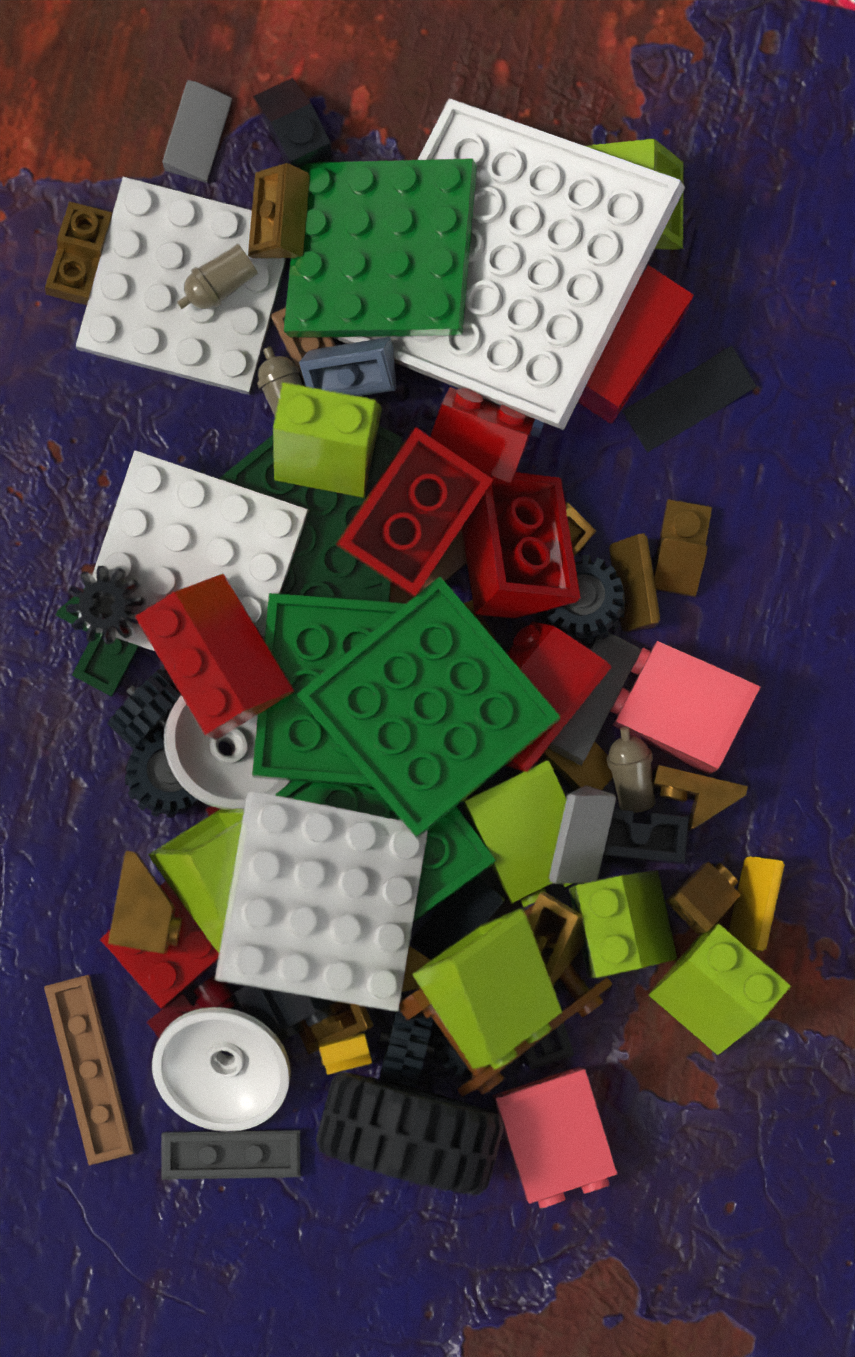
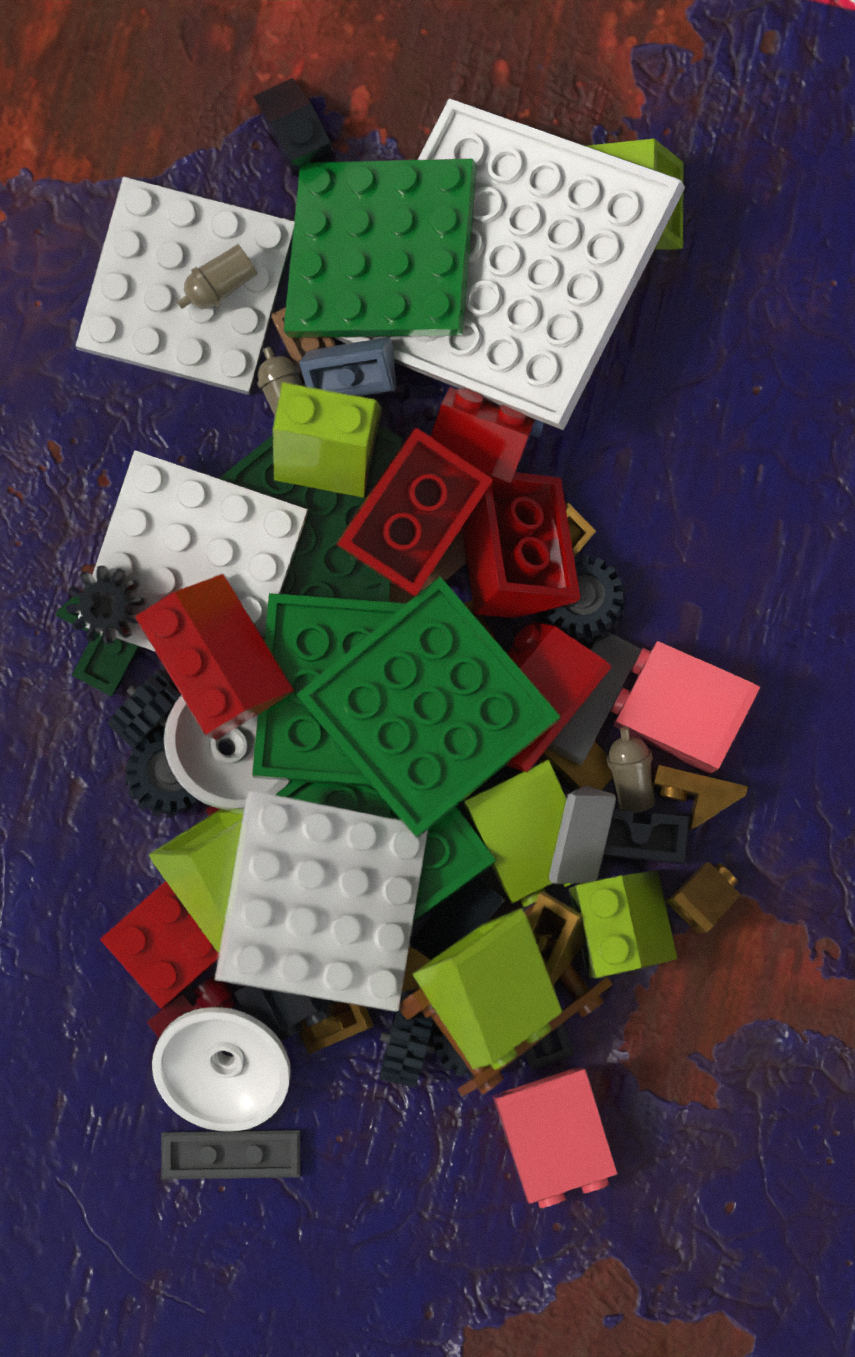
(78, 253): pearl gold slope -> none
(89, 1070): medium nougat tile -> none
(142, 910): pearl gold slope -> none
(196, 132): light grey slope -> none
(279, 212): pearl gold slope -> none
(345, 1053): yellow slope -> none
(410, 1134): black tyre -> none
(634, 567): pearl gold slope -> none
(635, 342): red brick -> none
(682, 548): pearl gold slope -> none
(689, 399): black sticker -> none
(719, 989): lime slope -> none
(756, 904): yellow slope -> none

